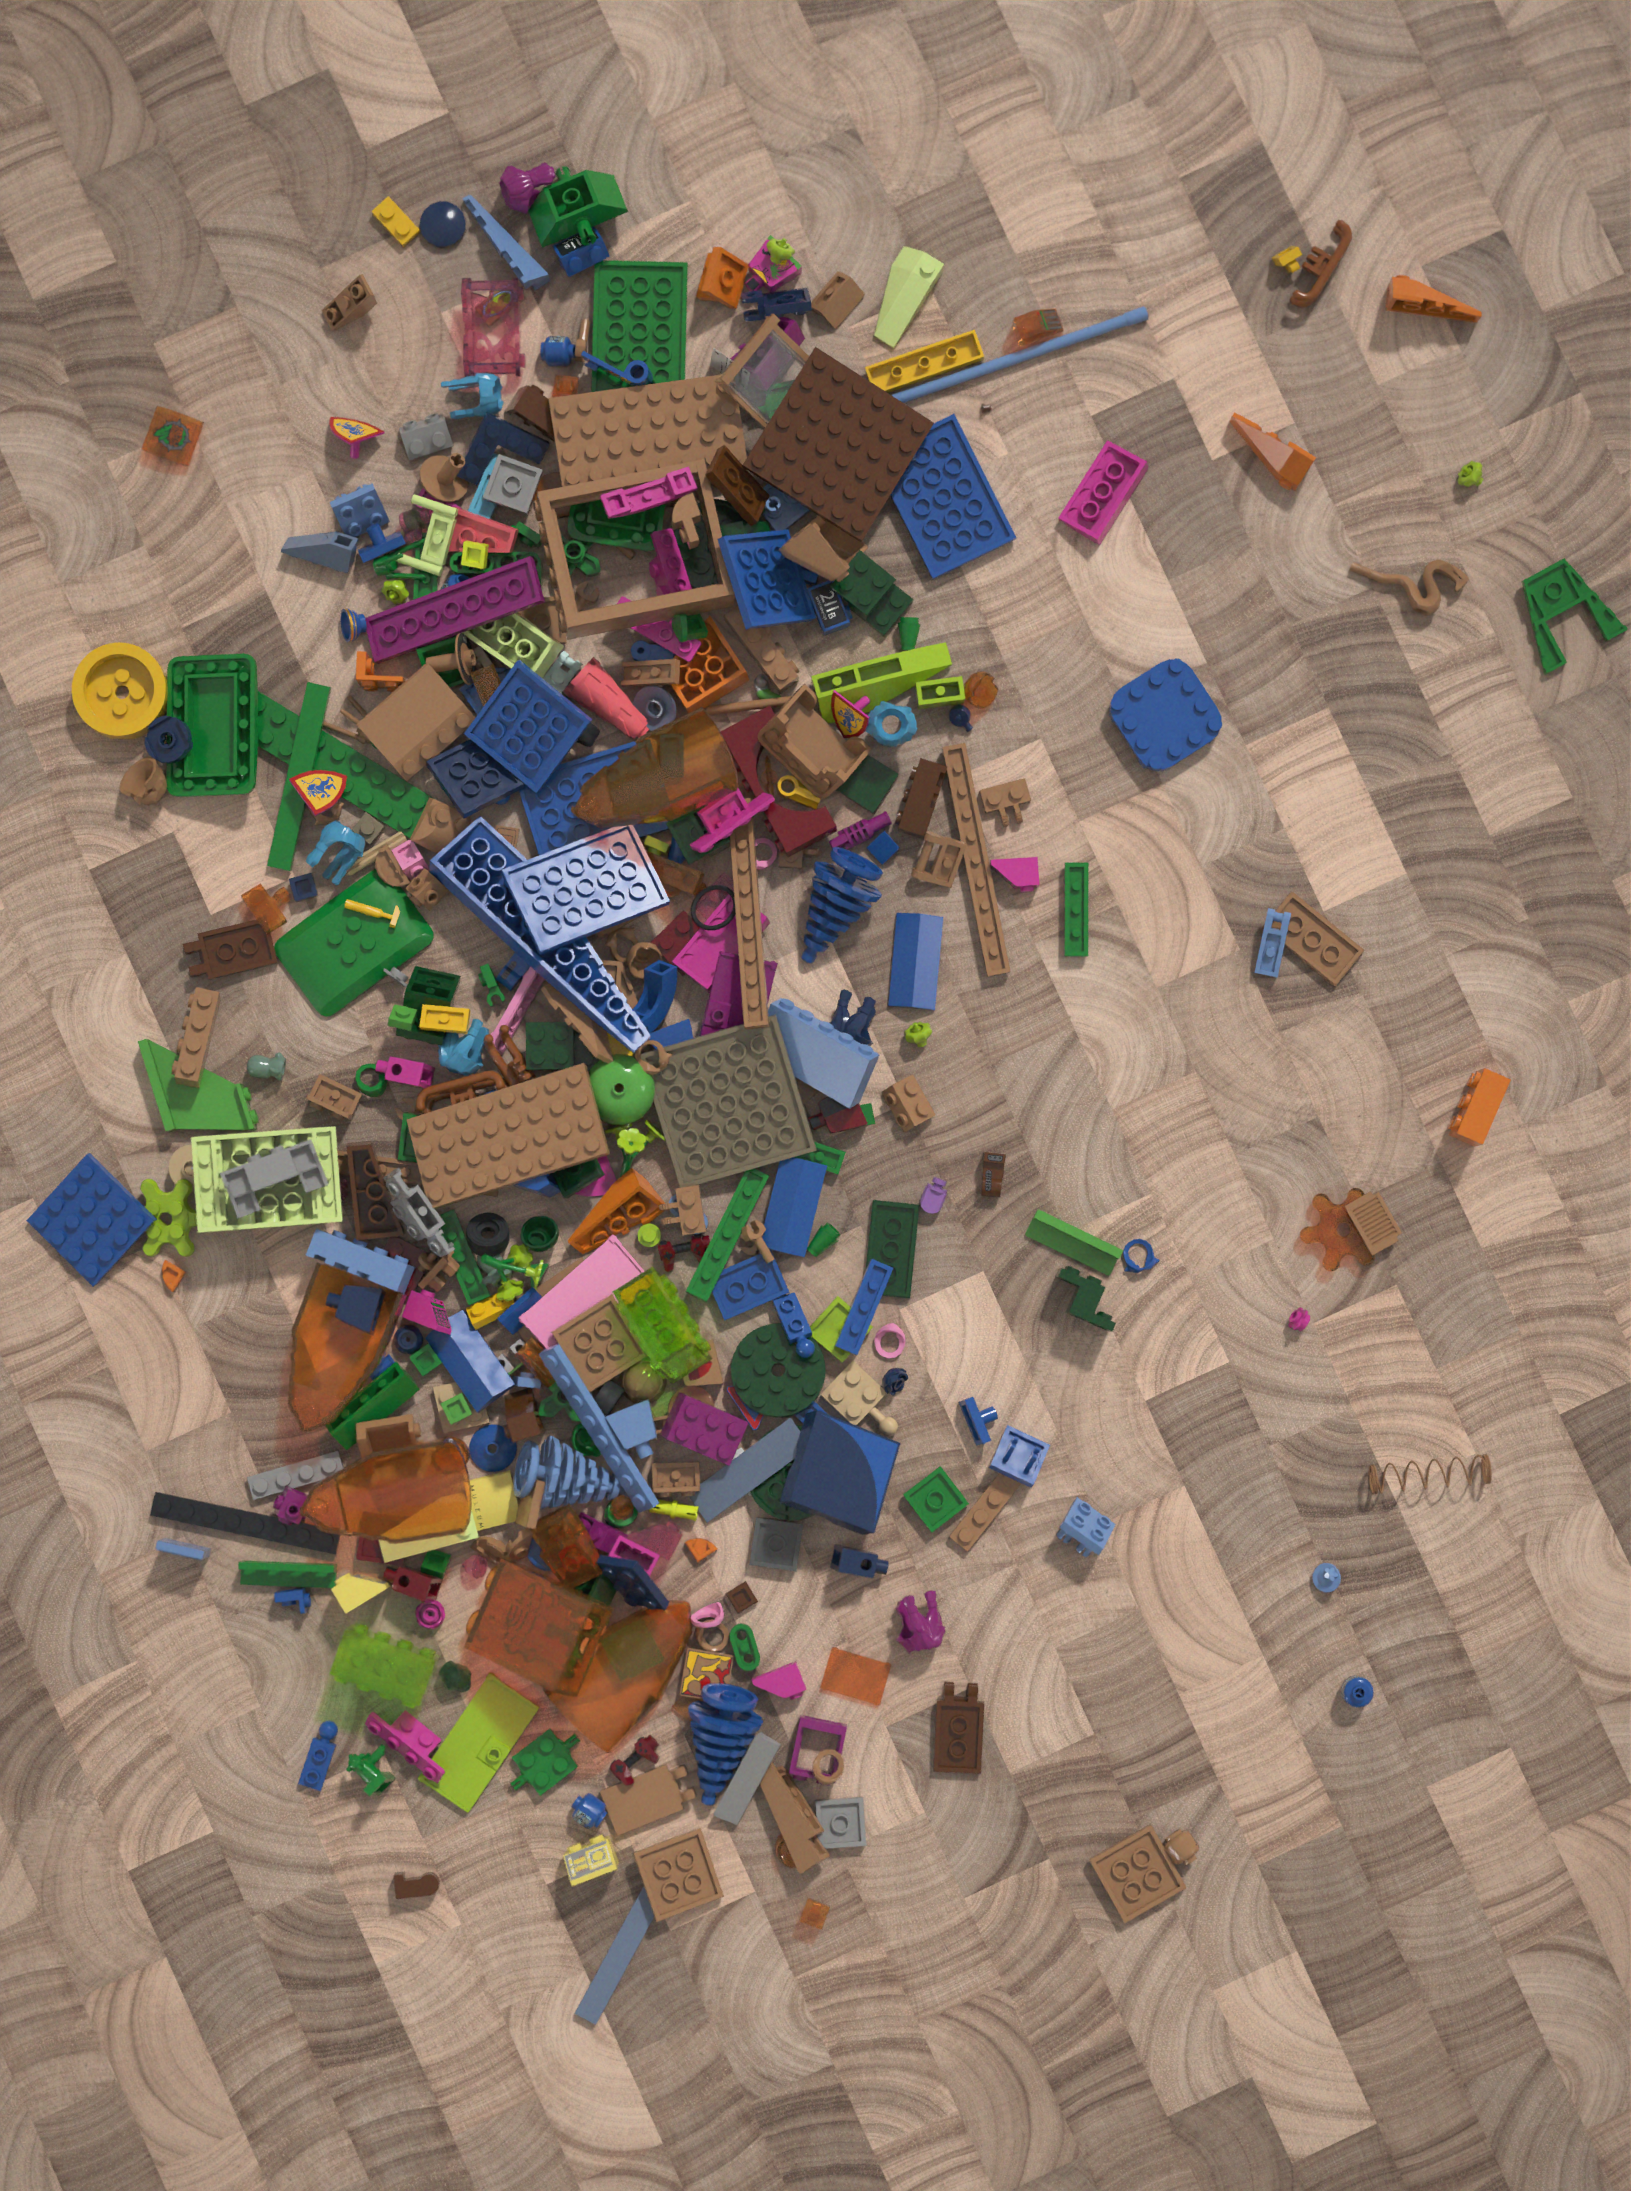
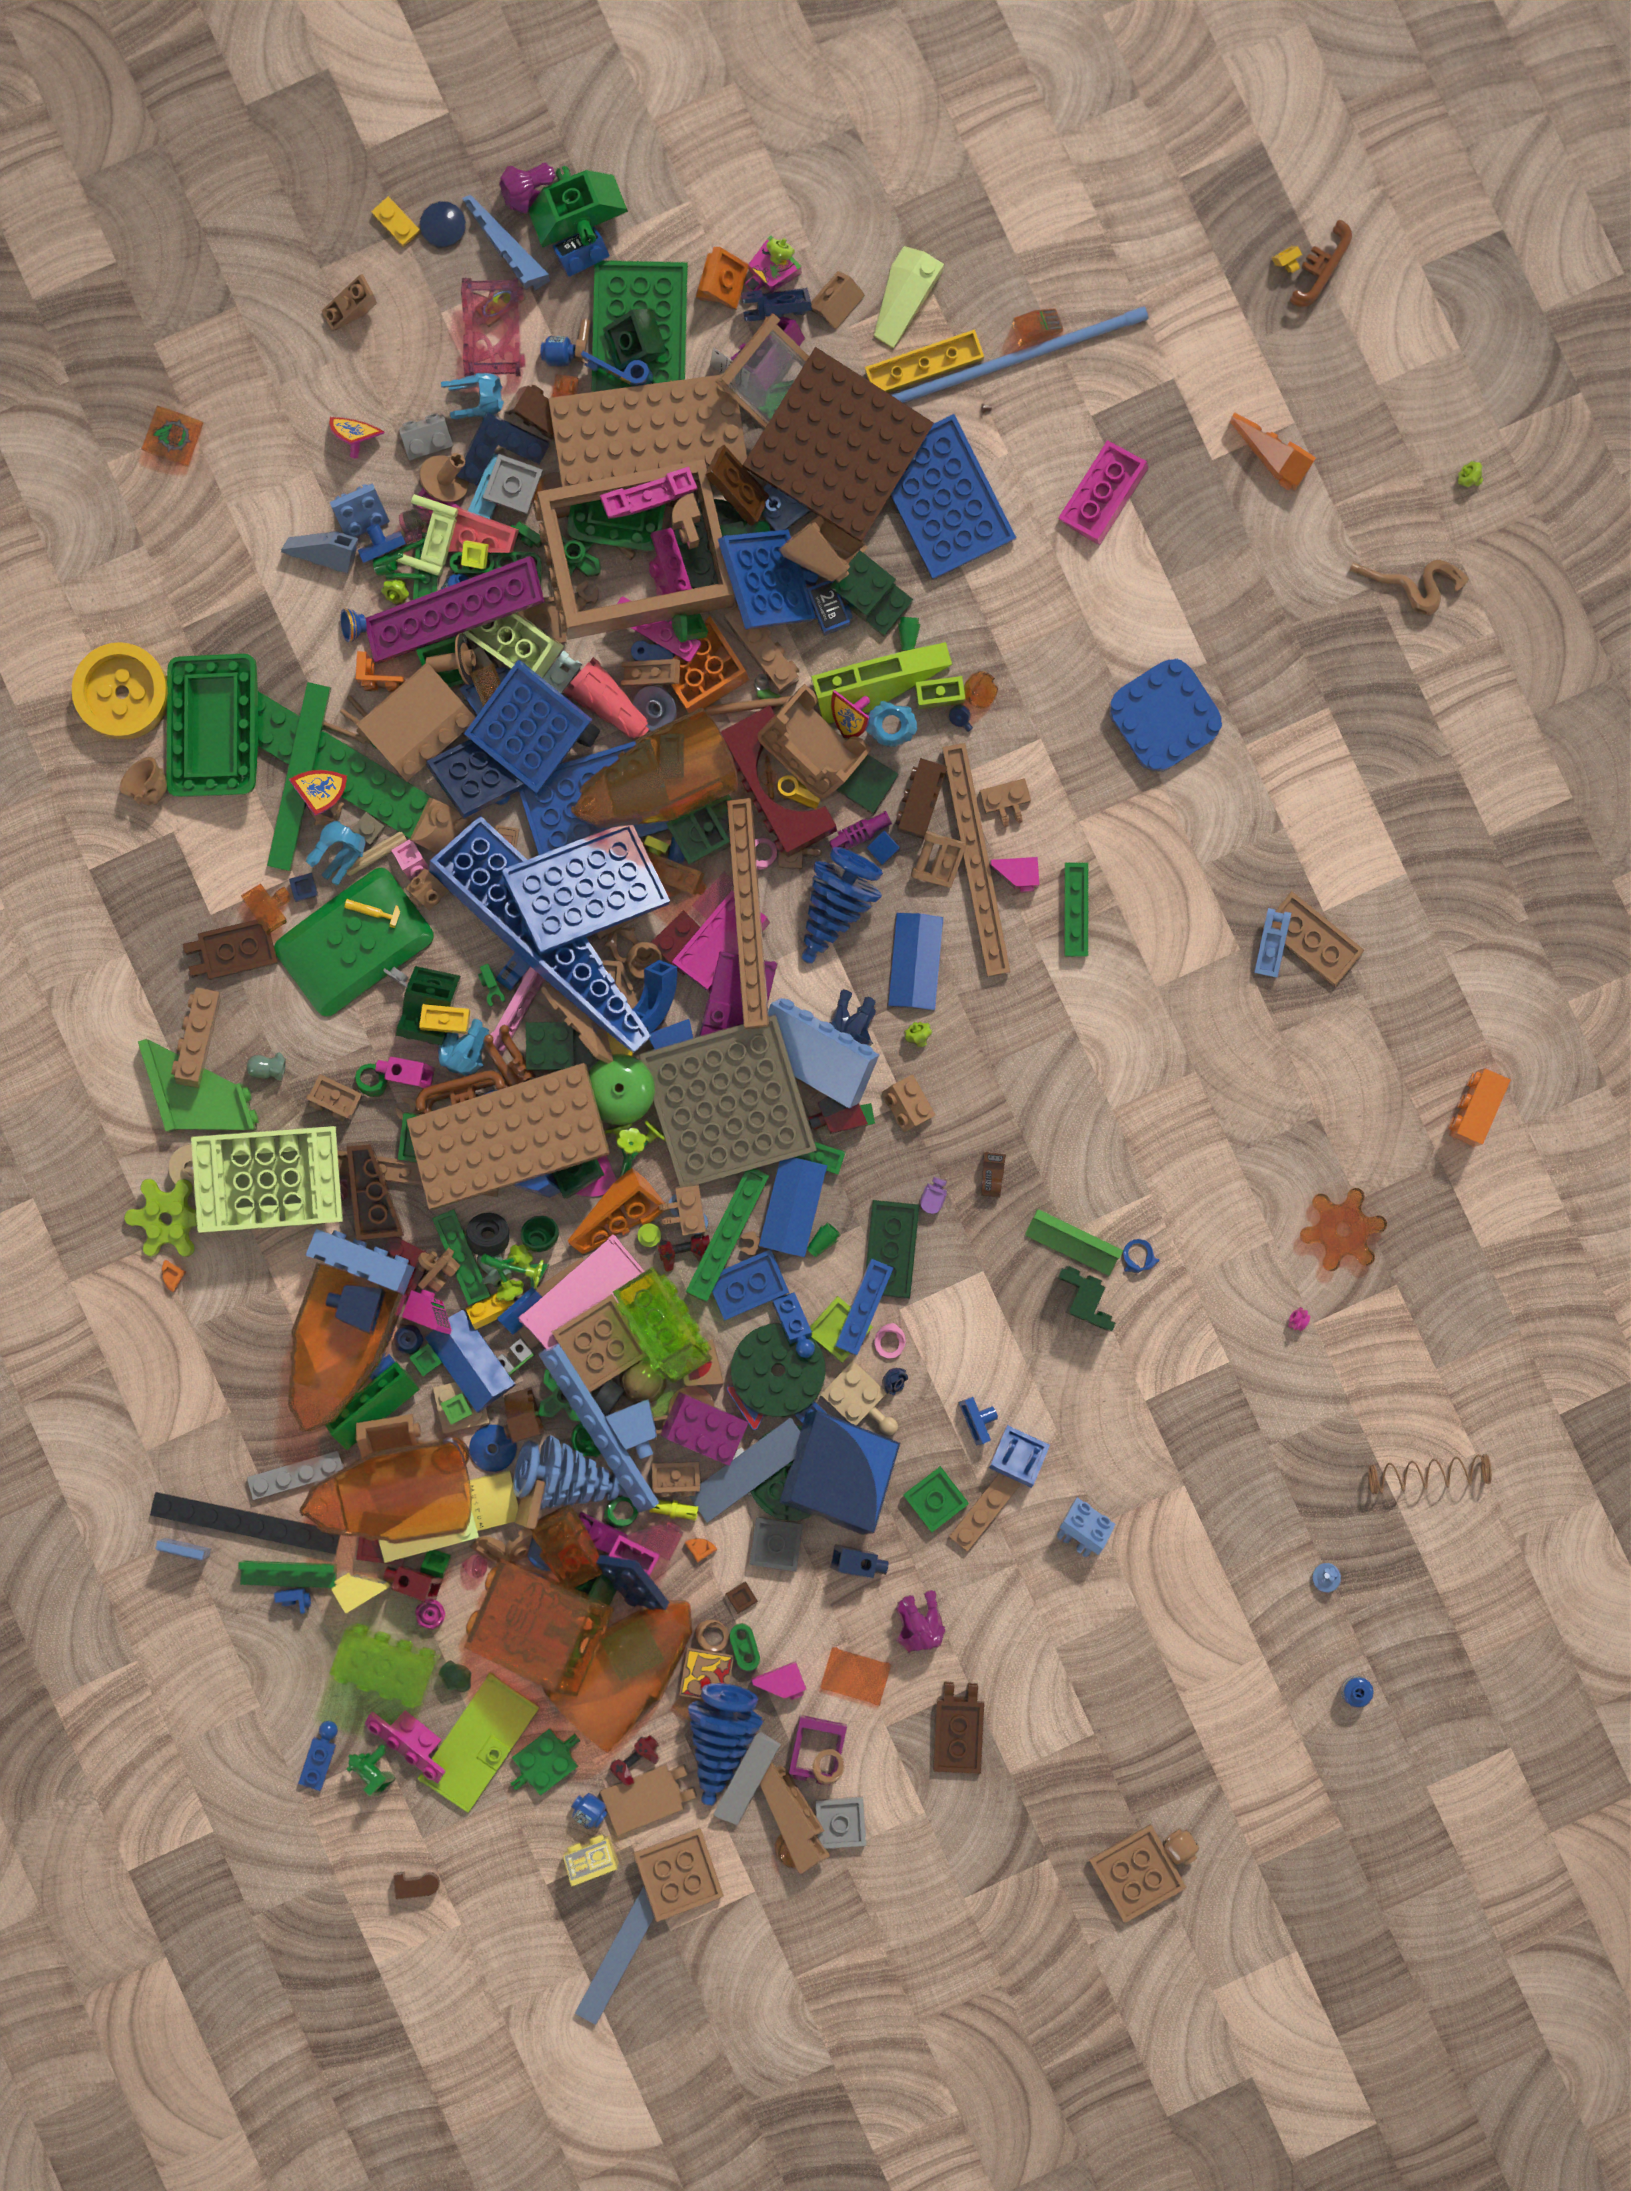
(91, 1219): blue plate -> none
(156, 736): dark blue plate -> none
(272, 1169): light grey bracket -> none
(285, 1501): magenta brick -> none
(389, 868): medium nougat plate -> none
(402, 1017): bright green plate -> none
(417, 1213): light grey bracket -> none
(527, 1380): medium blue plate -> none
(529, 1356): clear orange plate -> none
(621, 1506): clear orange plate -> none
(634, 338): none -> dark green slope
(663, 1058): medium nougat piece -> none
(699, 895): black tyre -> none
(713, 1610): bright pink piece -> none
(727, 814): dark pink bracket -> none
(756, 1237): medium nougat bar -> none
(814, 1913): clear orange tile -> none
(1373, 1222): medium nougat window -> none
(1417, 298): orange wedge -> none
(1554, 592): green wing -> none

